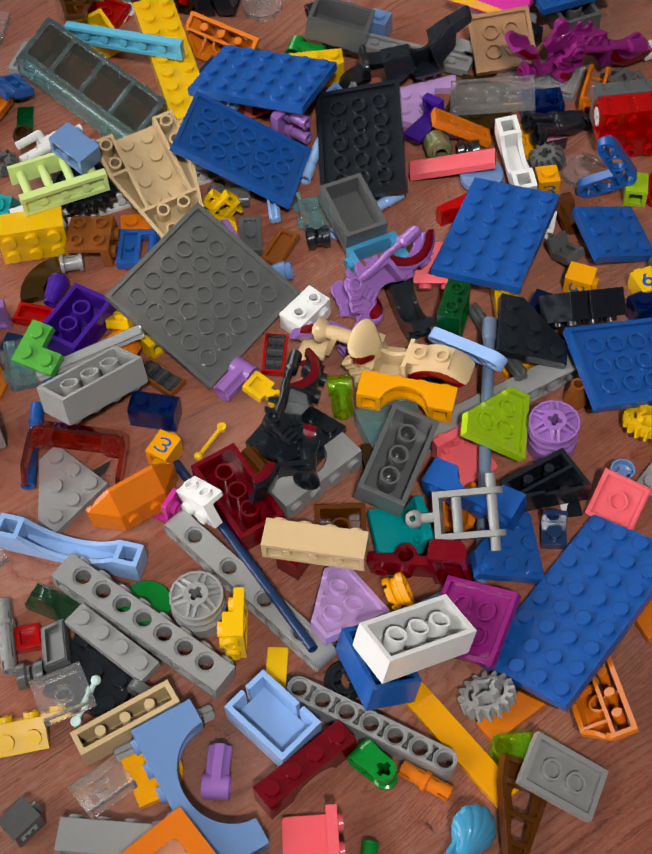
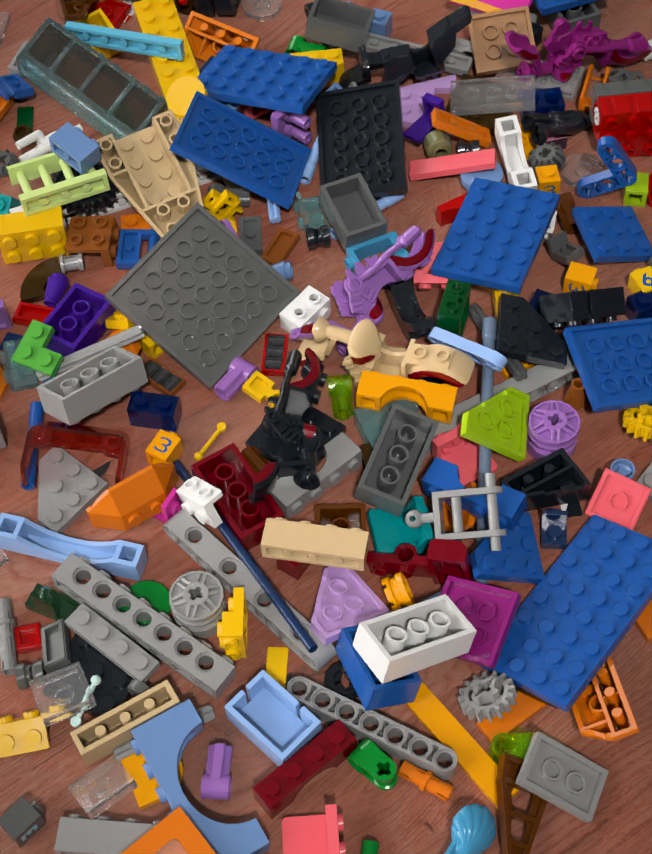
(182, 92): none -> yellow tile

